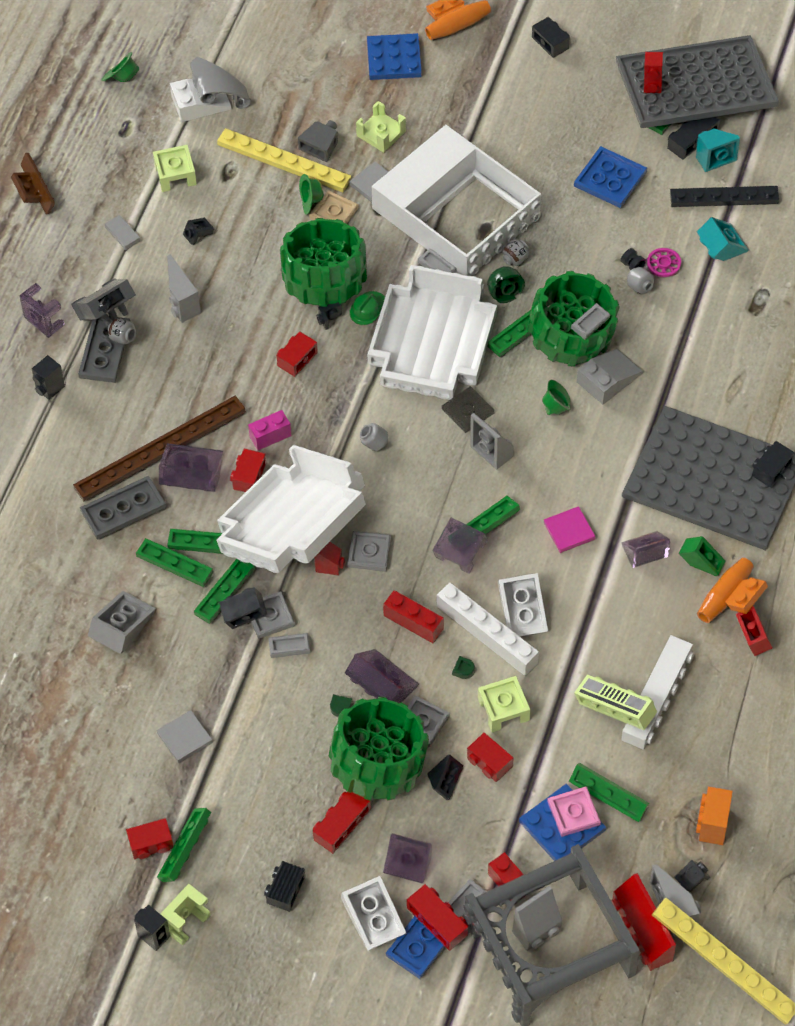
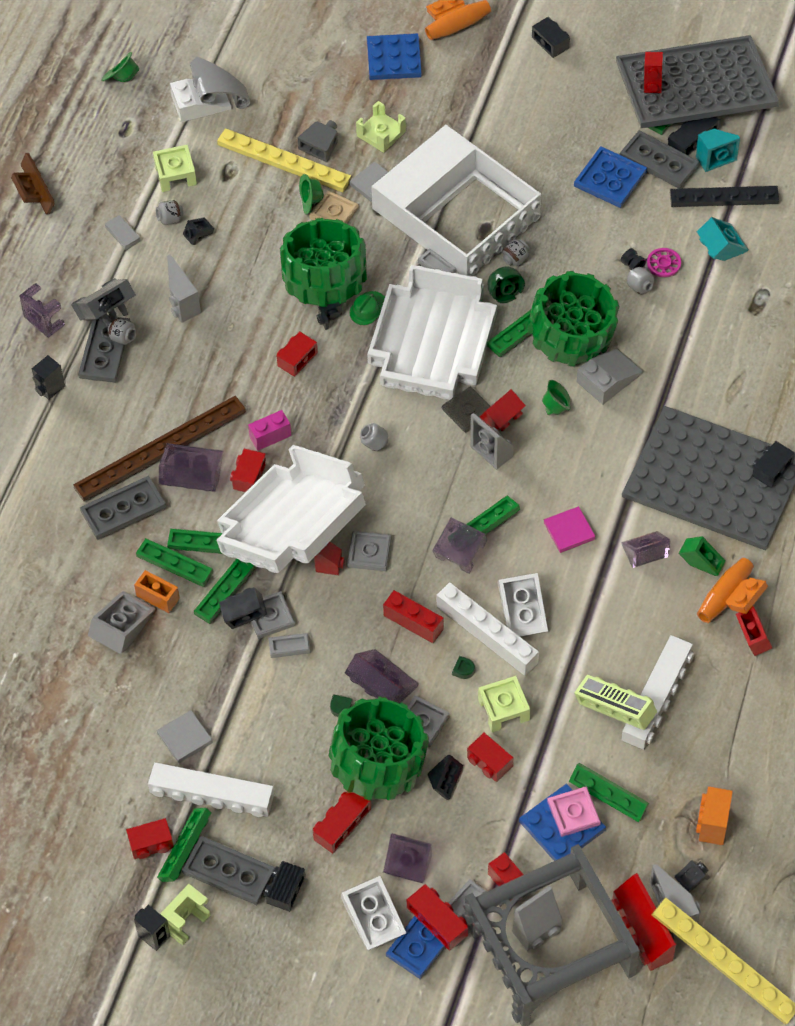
(157, 591): none -> orange brick
(169, 212): none -> light grey head
(211, 790): none -> white brick
(229, 883): none -> dark grey plate
(503, 410): none -> red brick
(590, 321): light grey tile -> none
(657, 149): none -> dark grey plate

